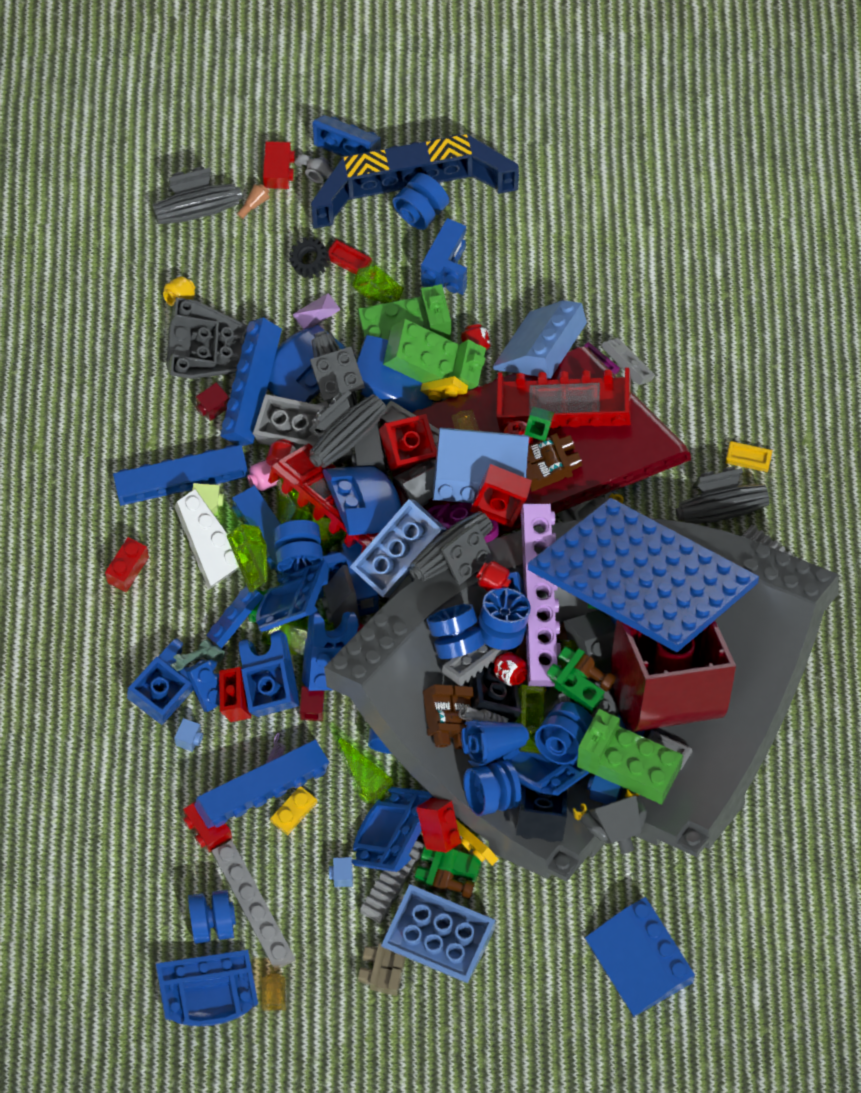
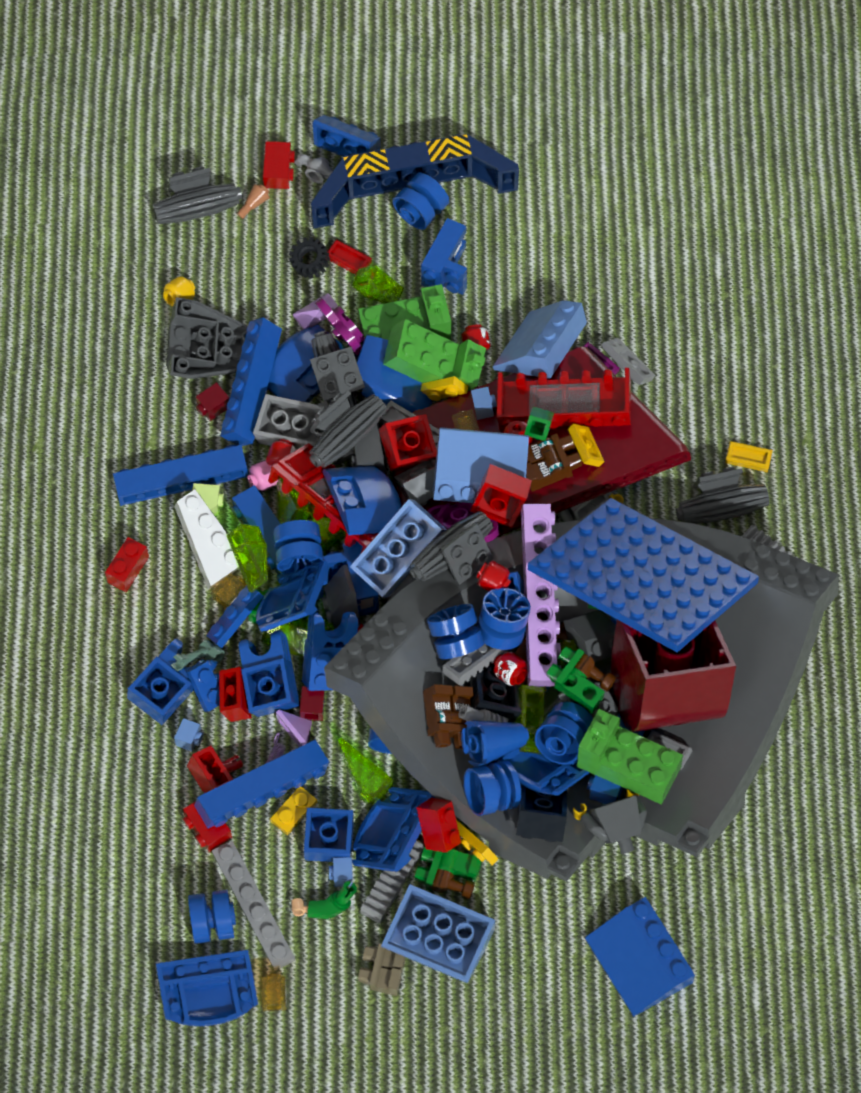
(210, 770): none -> red brick
(228, 590): none -> clear yellow brick
(295, 726): none -> lavender slope
(328, 834): none -> blue brick
(329, 908): none -> green arm
(342, 326): none -> magenta plant
(483, 403): none -> medium blue plate
(586, 445): none -> yellow plate

